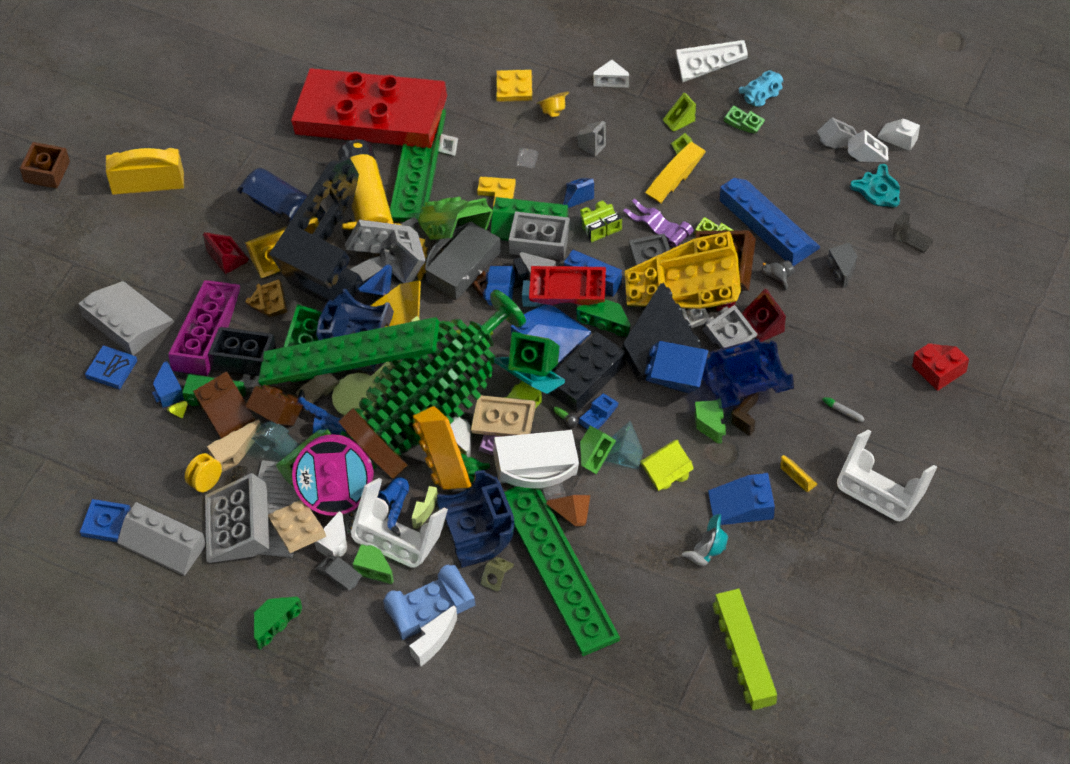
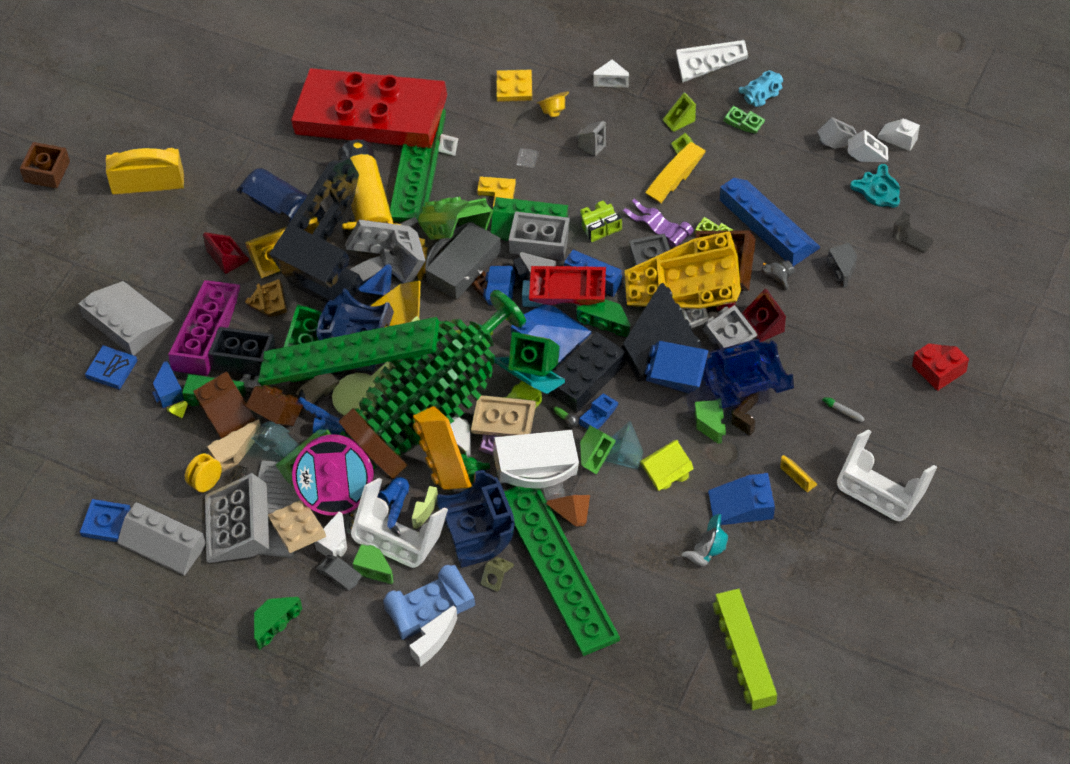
(579, 191): blue slope -> none

